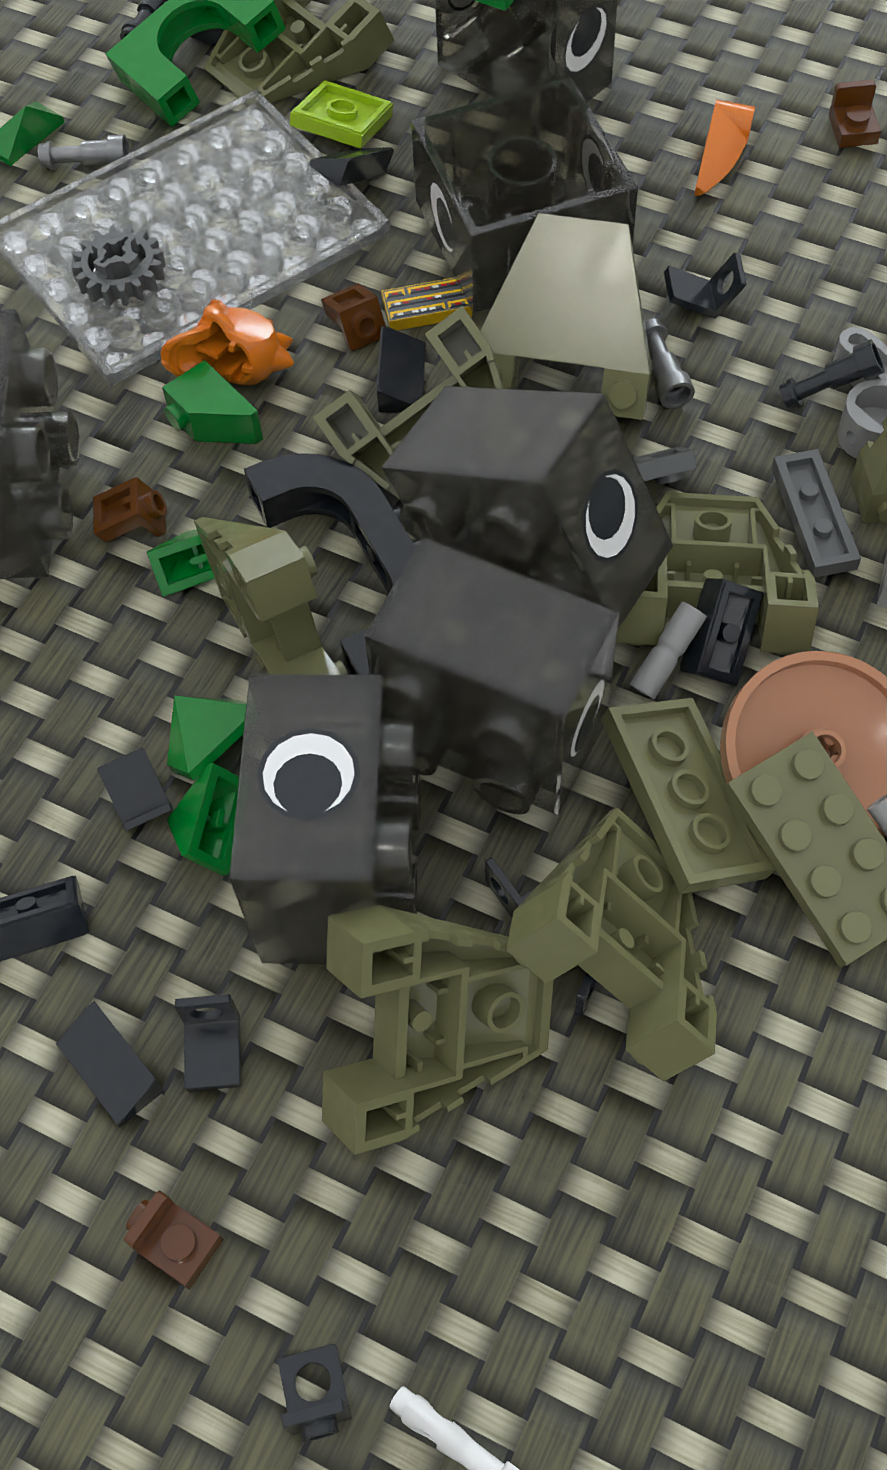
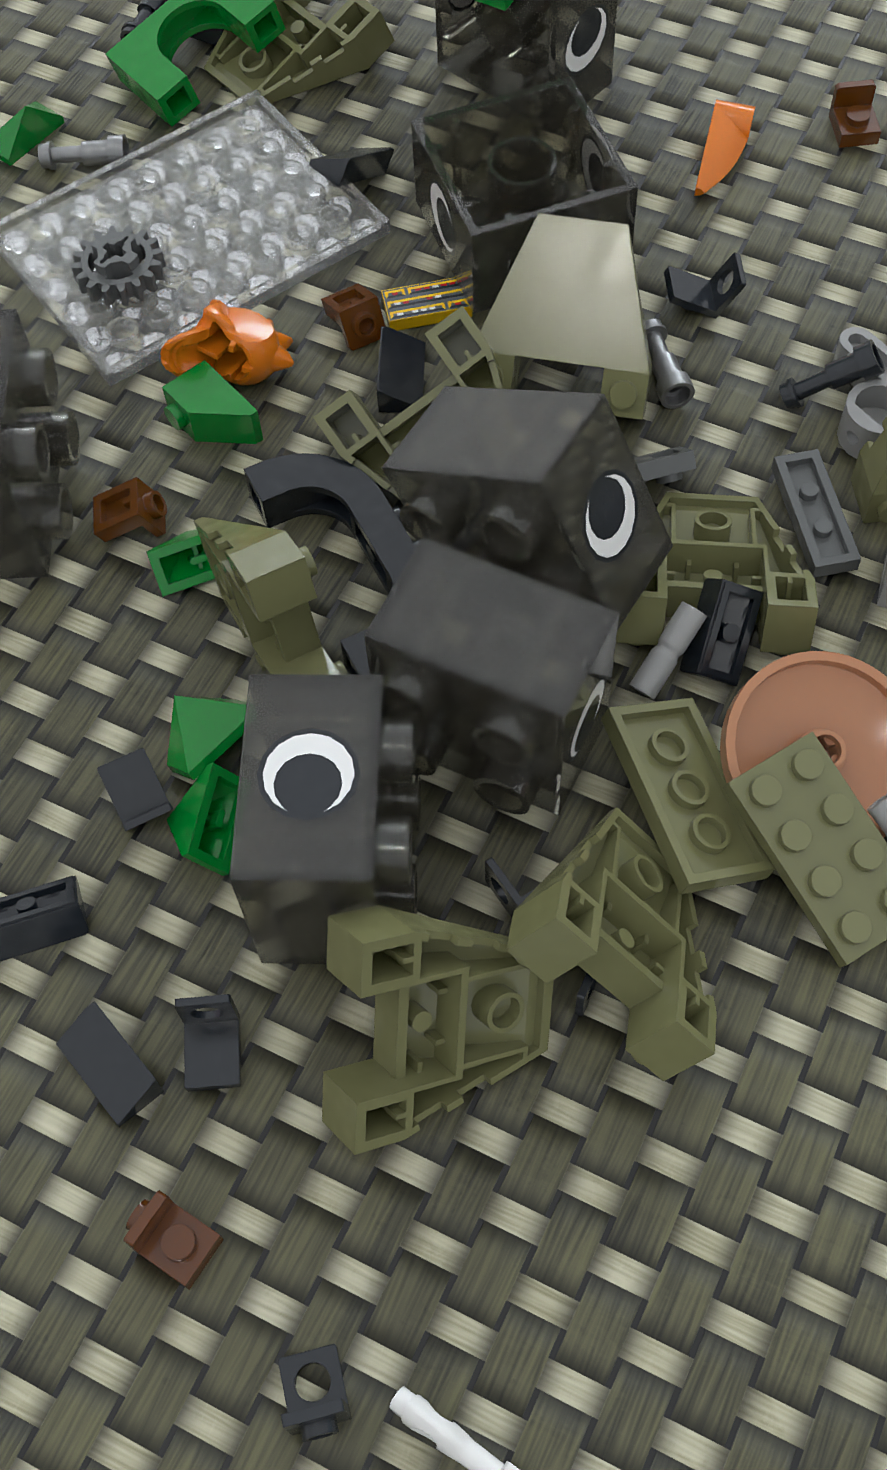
(341, 114): lime tile -> none

